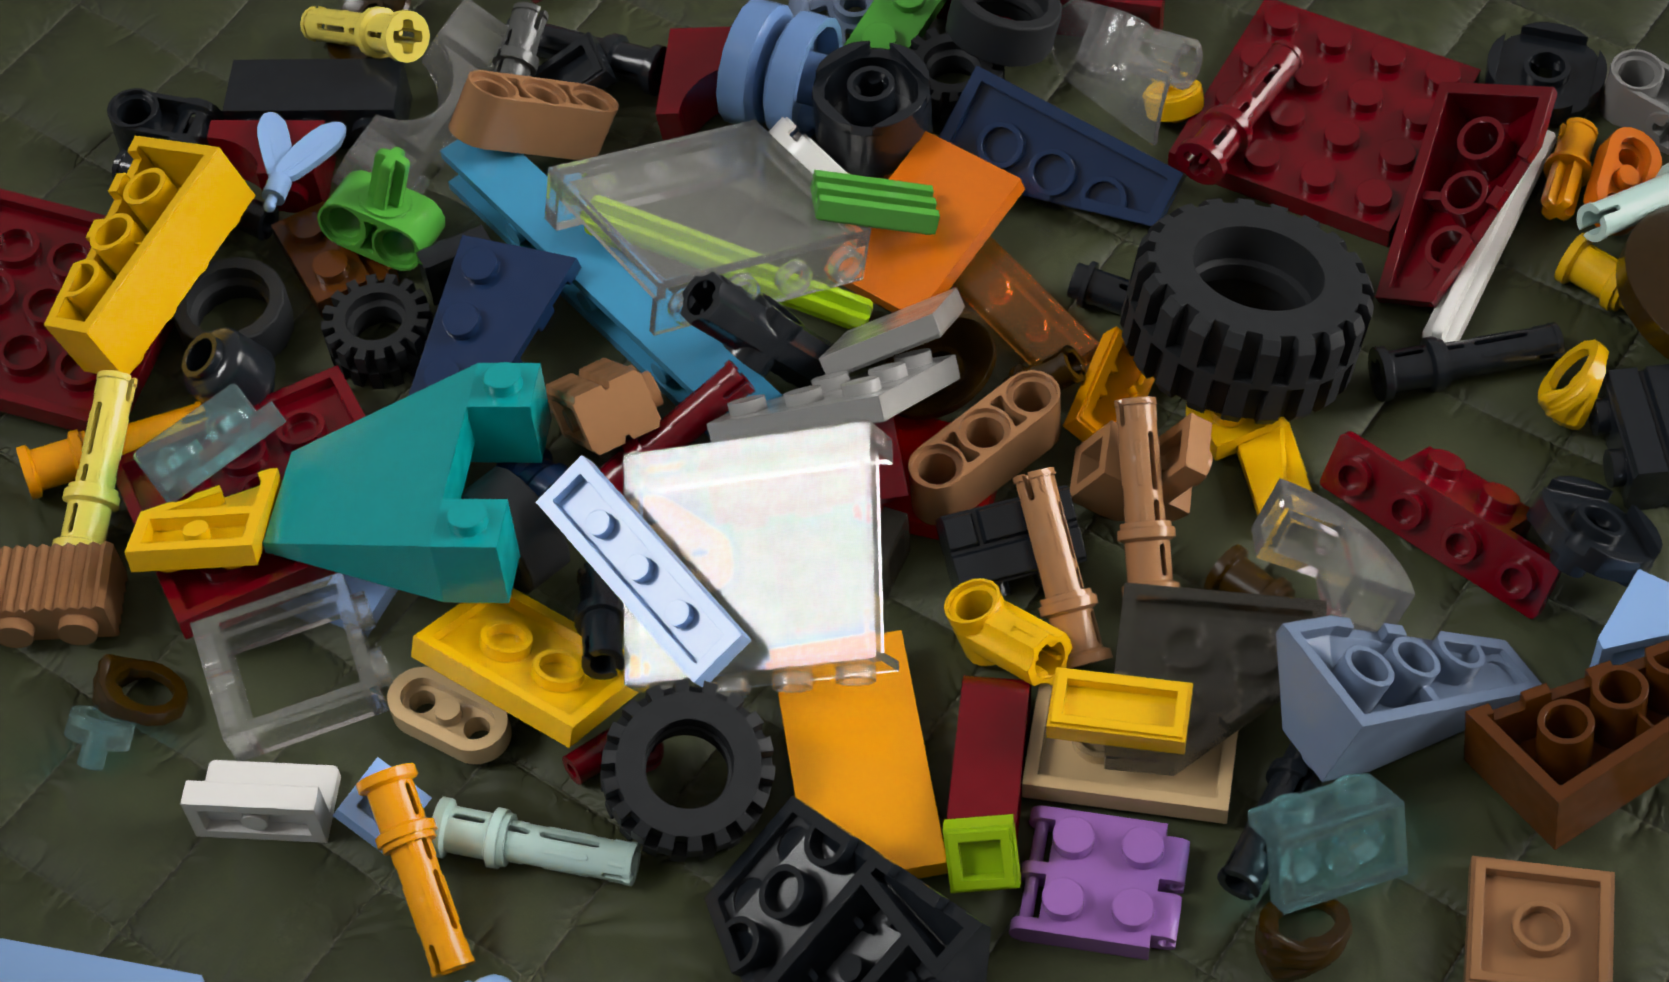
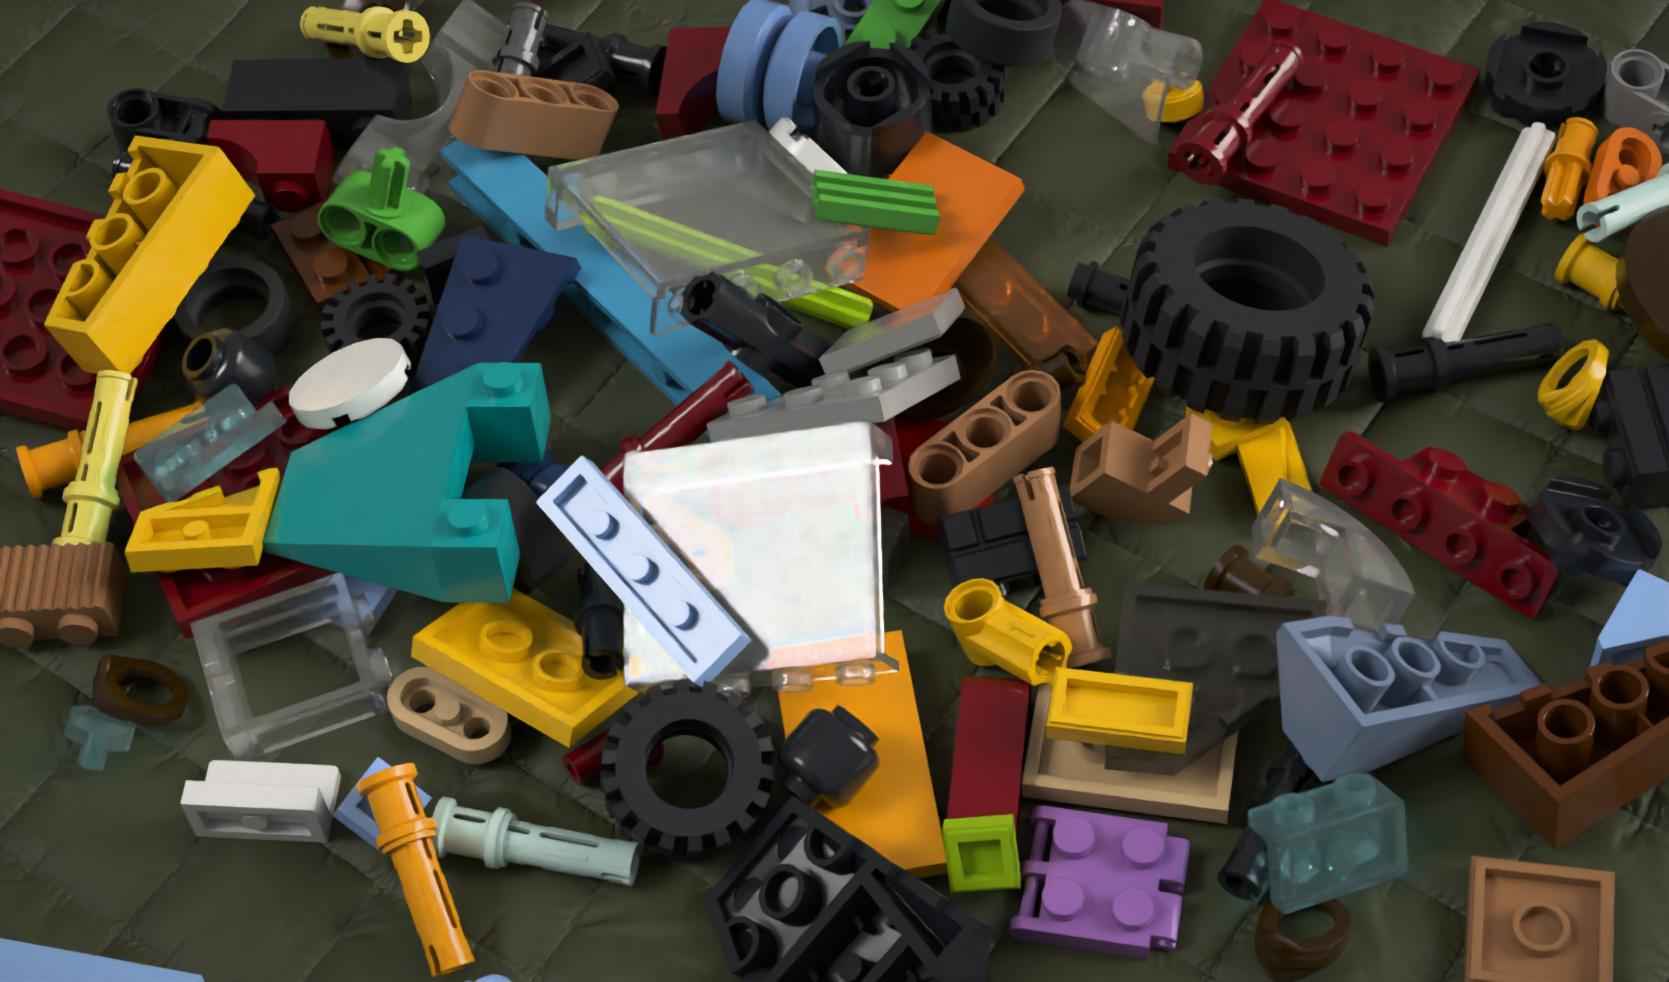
(291, 163): light blue piece -> none
(350, 382): none -> white tile
(605, 404): medium nougat brick -> none
(828, 757): none -> black head
(1058, 153): dark blue wing -> none
(1145, 529): medium nougat pin -> none
(1465, 171): dark red wedge -> none

